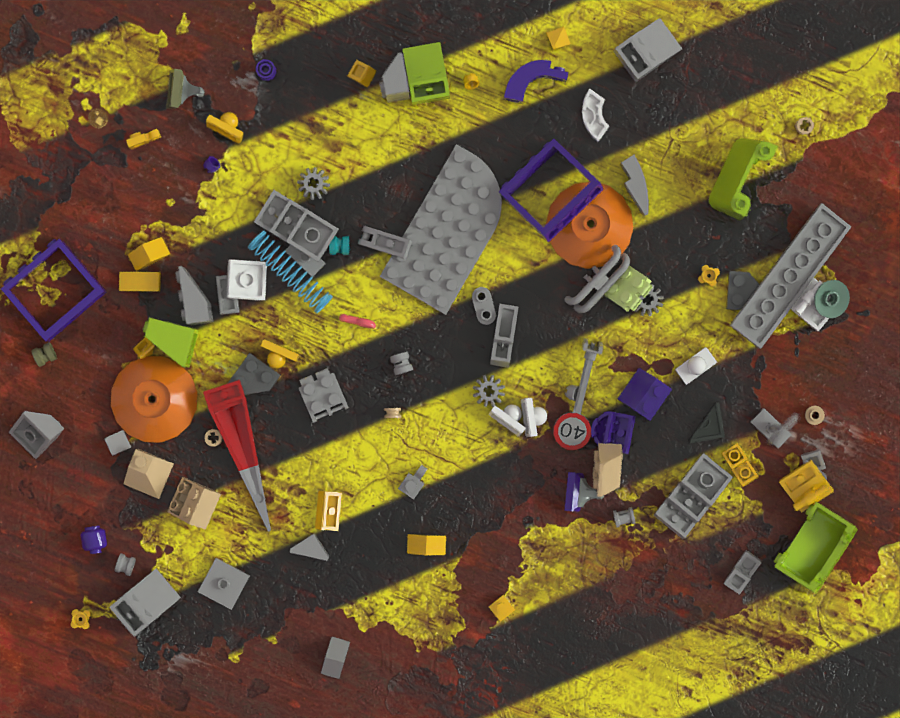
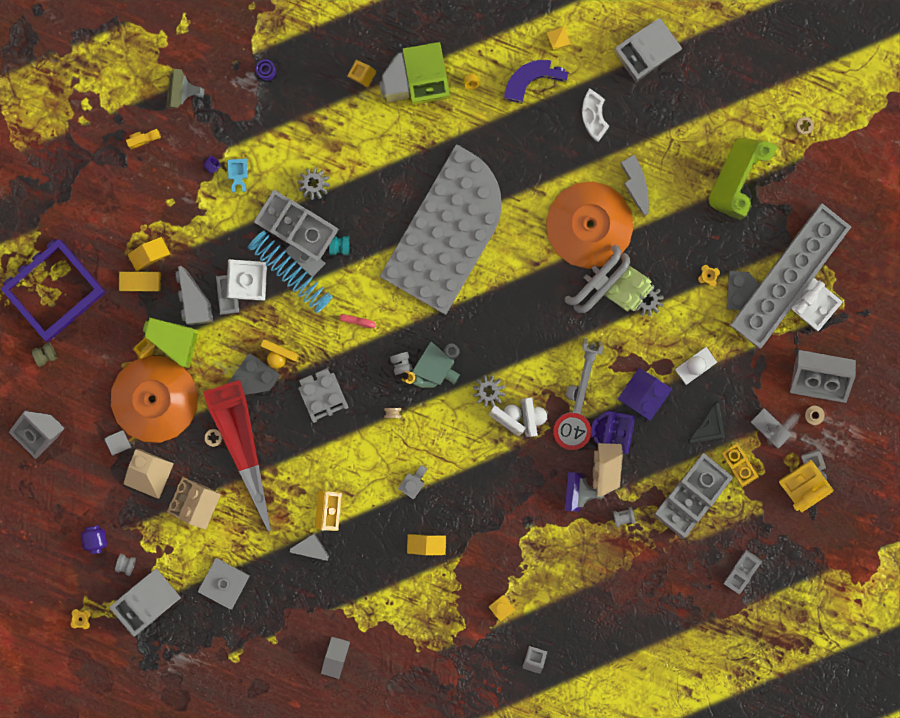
(98, 118): clear yellow tile -> none
(225, 126): yellow tile -> none
(238, 171): none -> medium azure plate
(385, 242): light grey plate -> none
(434, 367): none -> sand green torso
(483, 305): light grey plate -> none
(504, 335): light grey slope -> none
(534, 659): none -> light grey slope
(571, 210): dark purple window -> none
(816, 548): lime windscreen -> none
(823, 376): none -> light grey slope
(838, 302): sand green dish -> none

